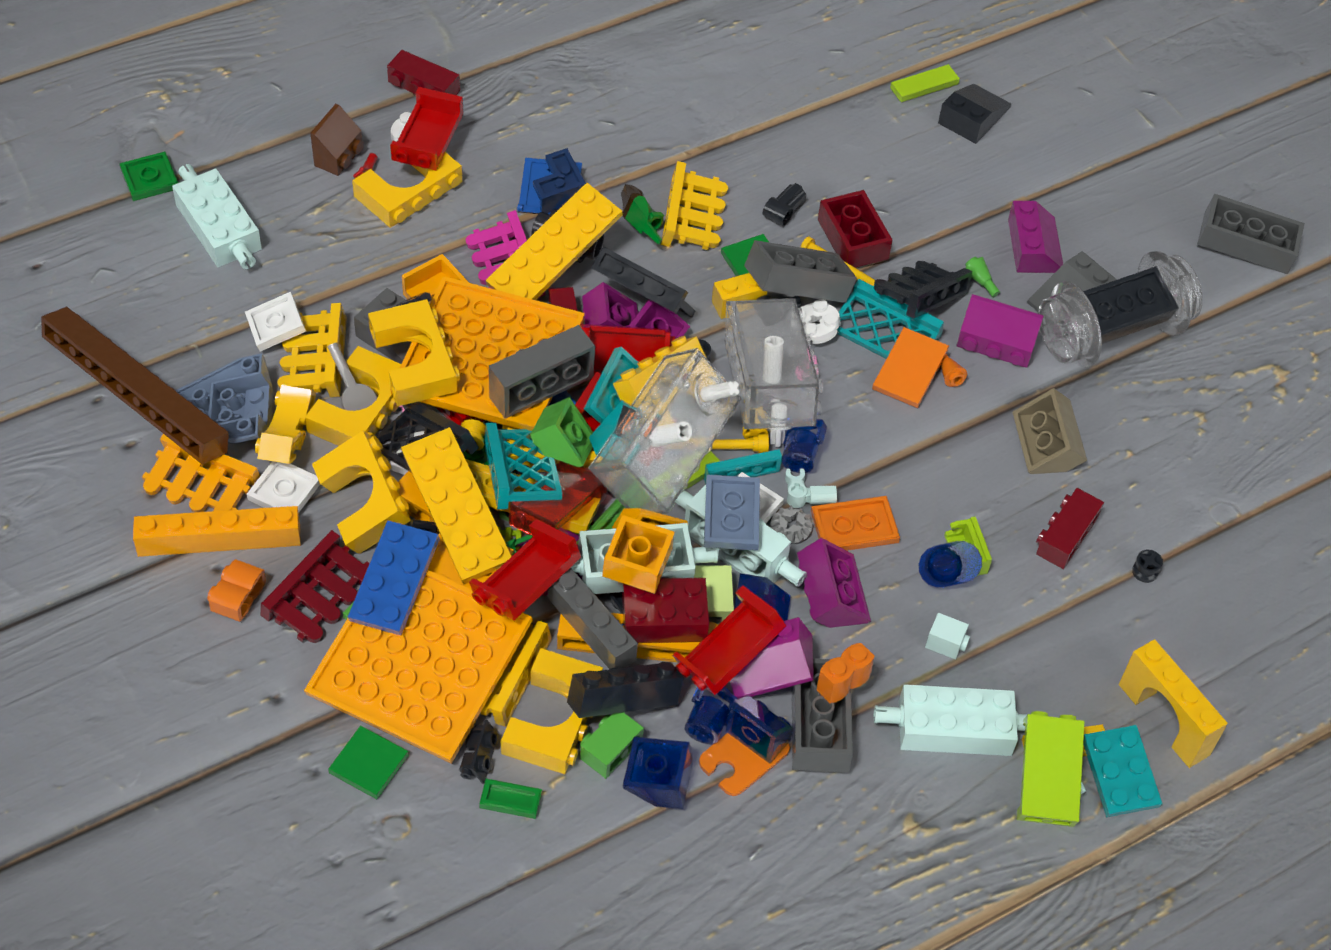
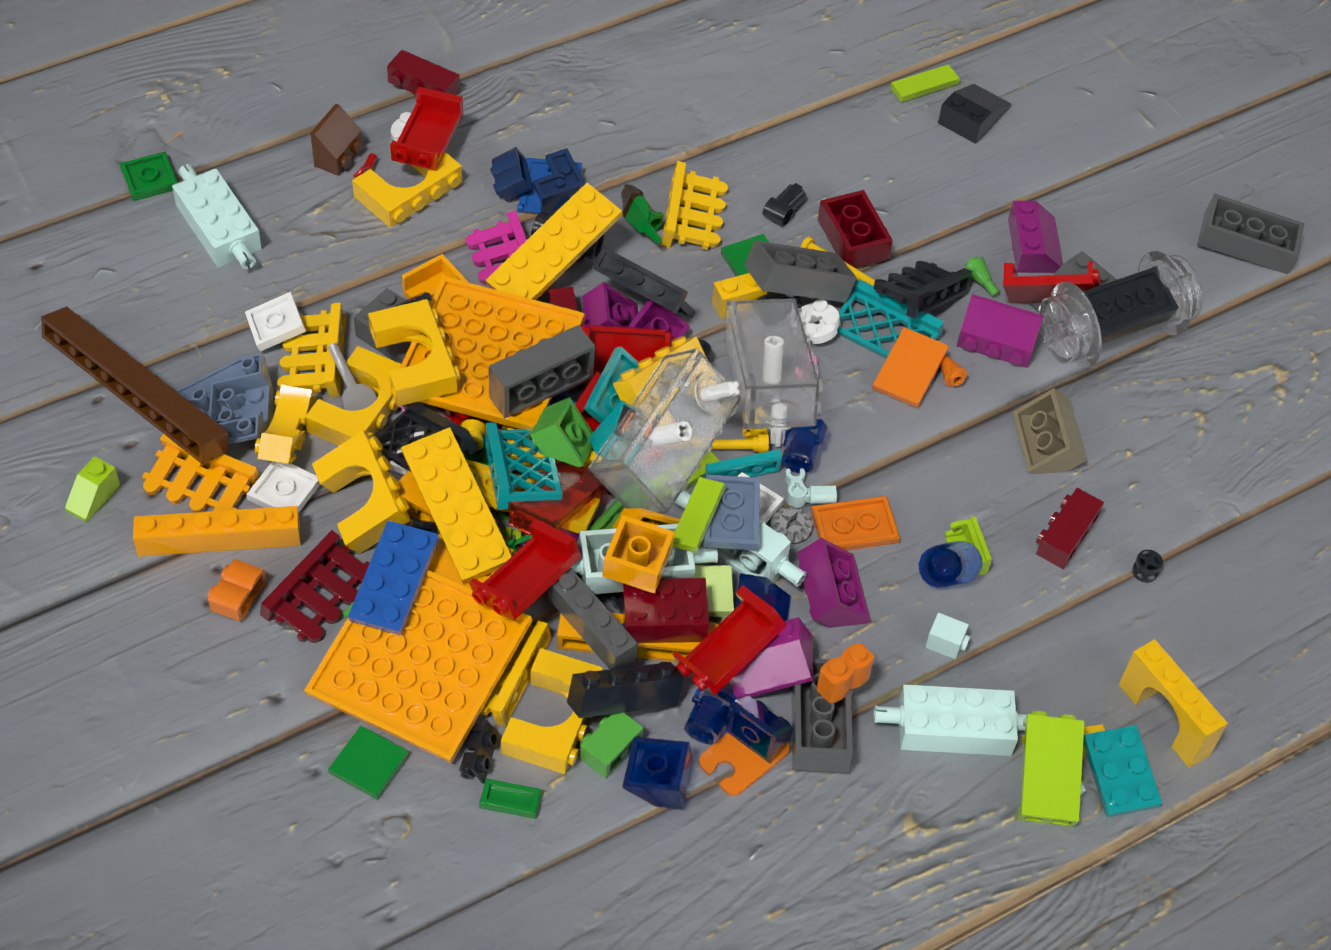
(92, 488): none -> lime slope
(510, 174): none -> dark blue brick
(698, 514): none -> lime tile
(1036, 288): none -> red panel

